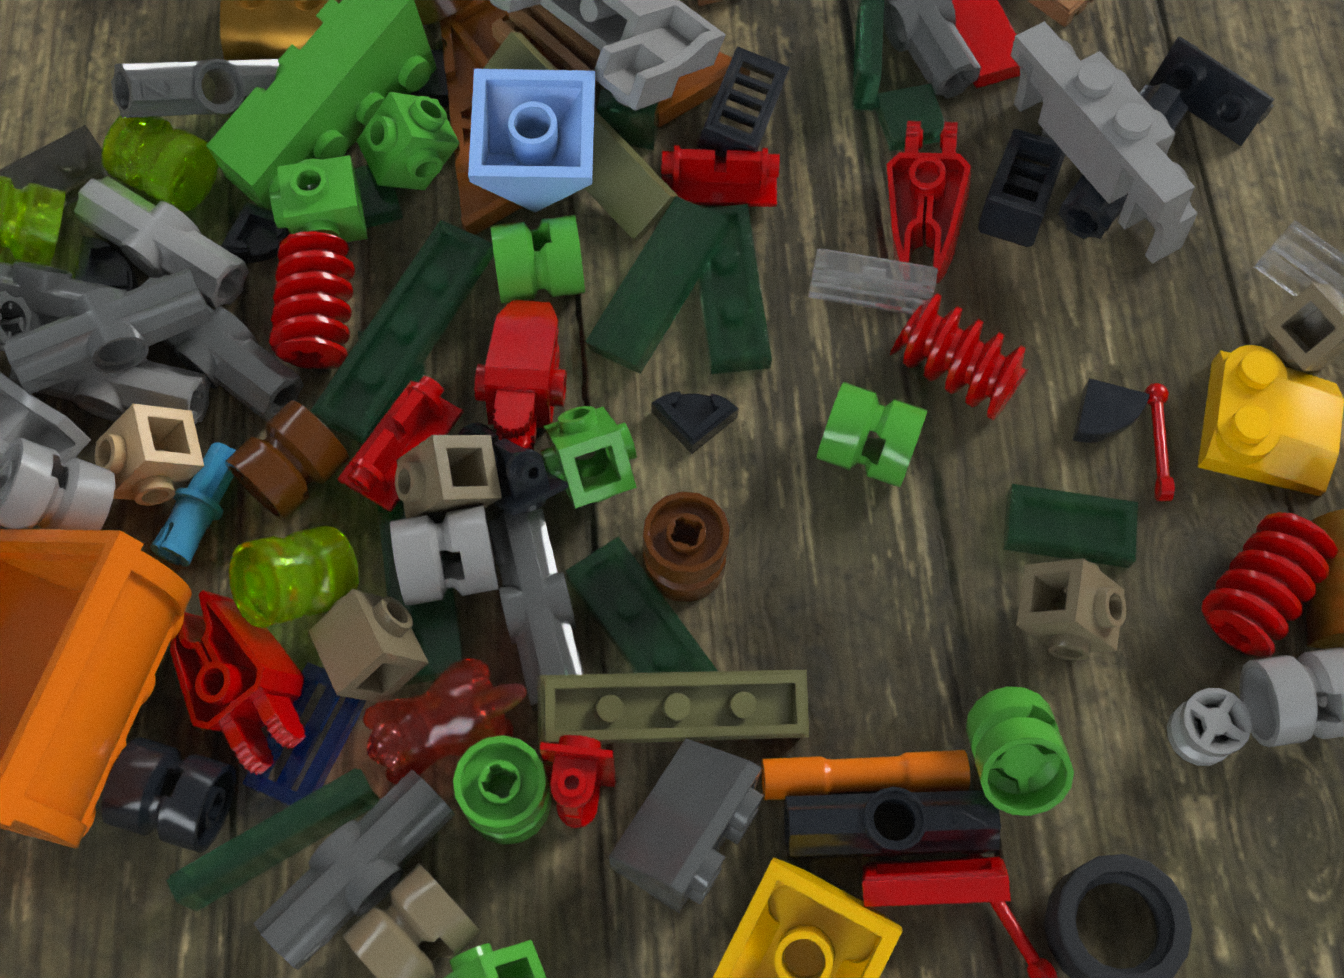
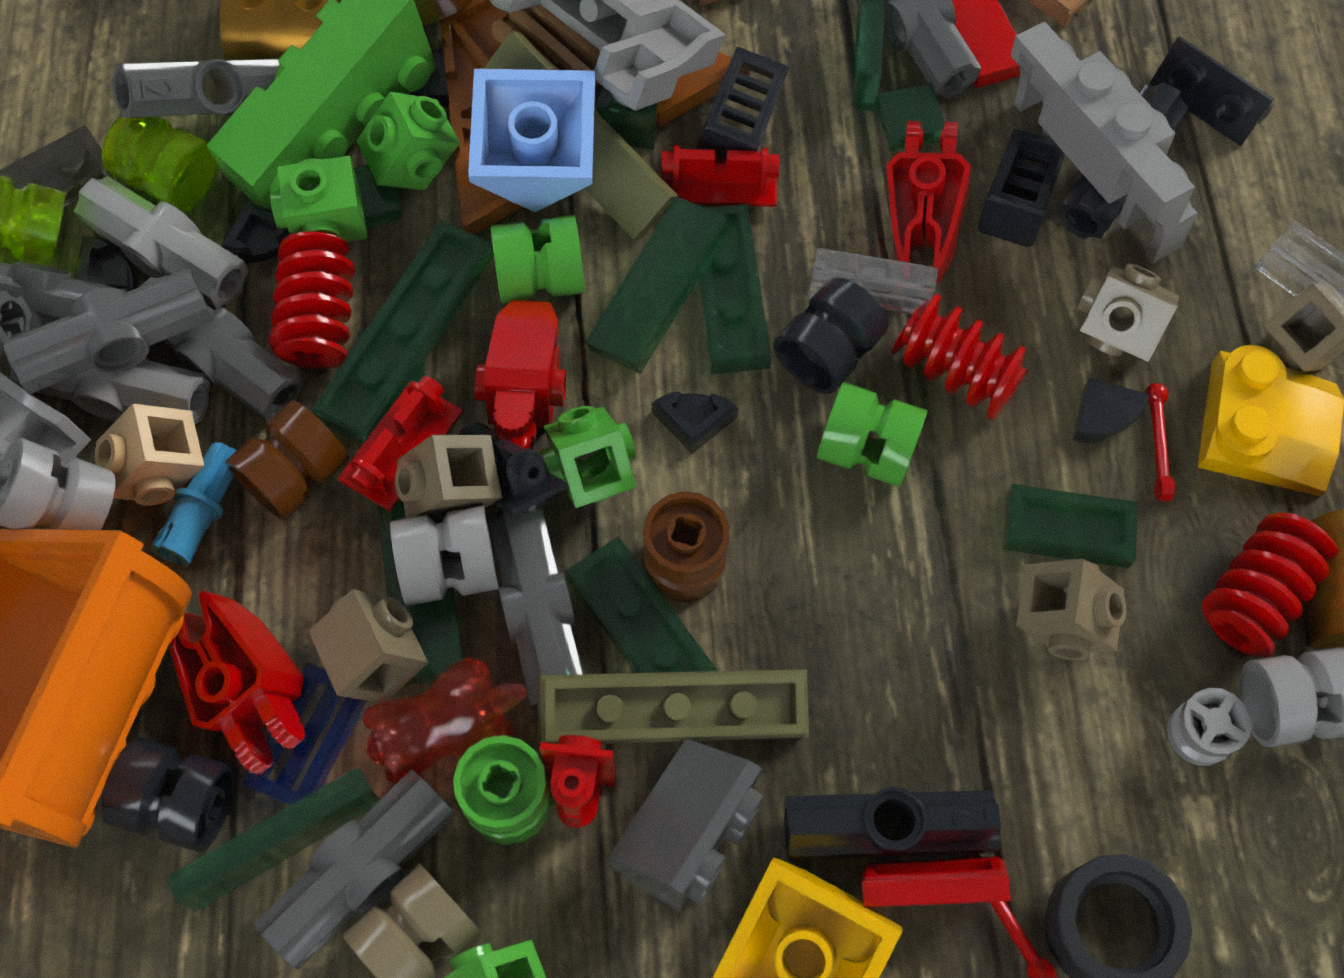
(292, 575): clear neon green wheel -> none
(821, 776): orange piece -> none
(833, 332): none -> black wheel
(1019, 751): bright green wheel -> none
(1131, 332): none -> dark tan brick

